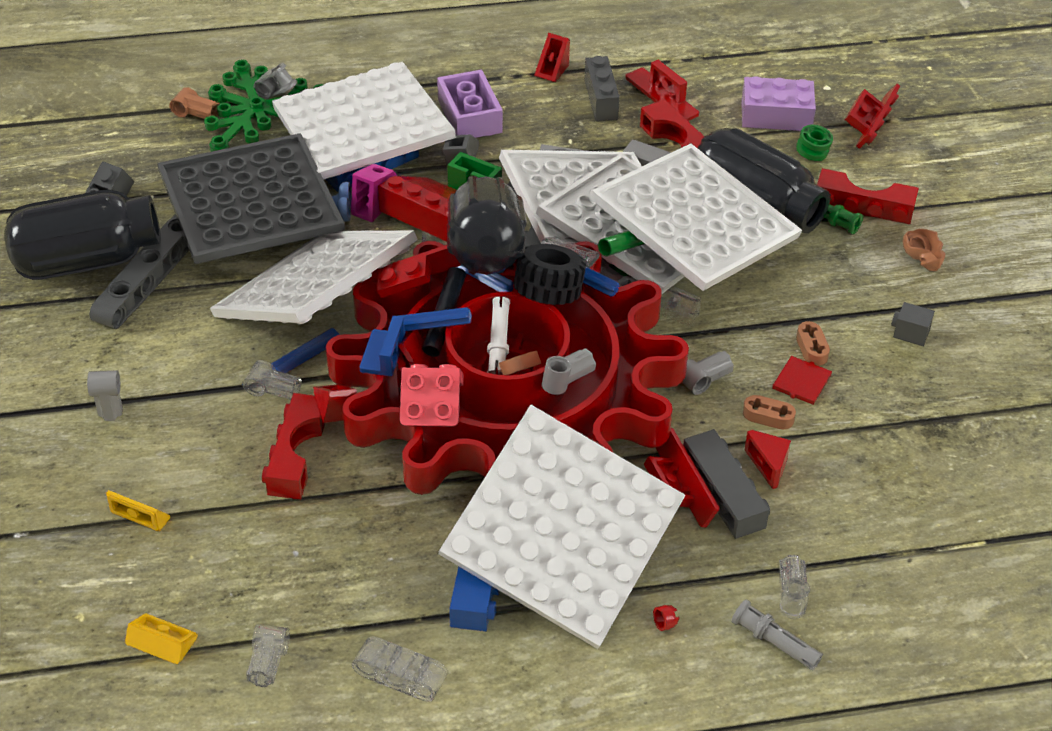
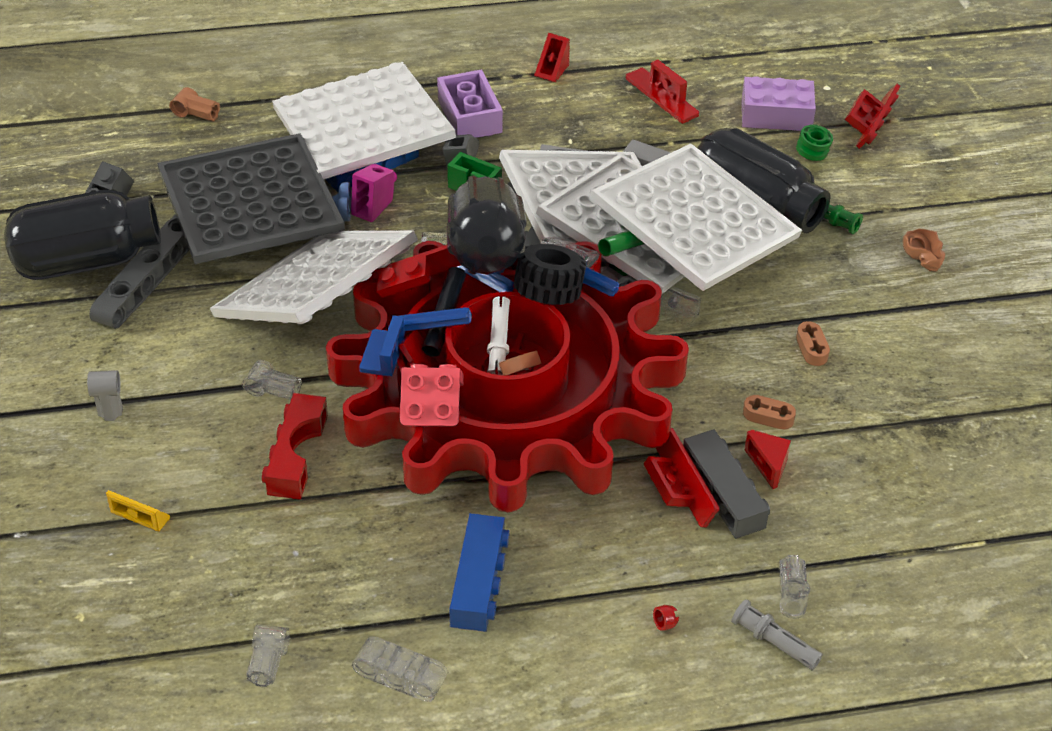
(160, 638): yellow slope -> none
(251, 107): green plant -> none
(274, 82): light grey piece -> none
(304, 352): blue axle -> none
(331, 400): red slope -> none
(417, 202): red slope -> none
(562, 526): white plate -> none
(564, 370): light grey piece -> none
(601, 88): dark grey brick -> none
(665, 122): red arch -> none
(702, 373): light grey piece -> none
(802, 380): red piece -> none
(891, 204): red arch -> none
(912, 323): dark grey brick -> none

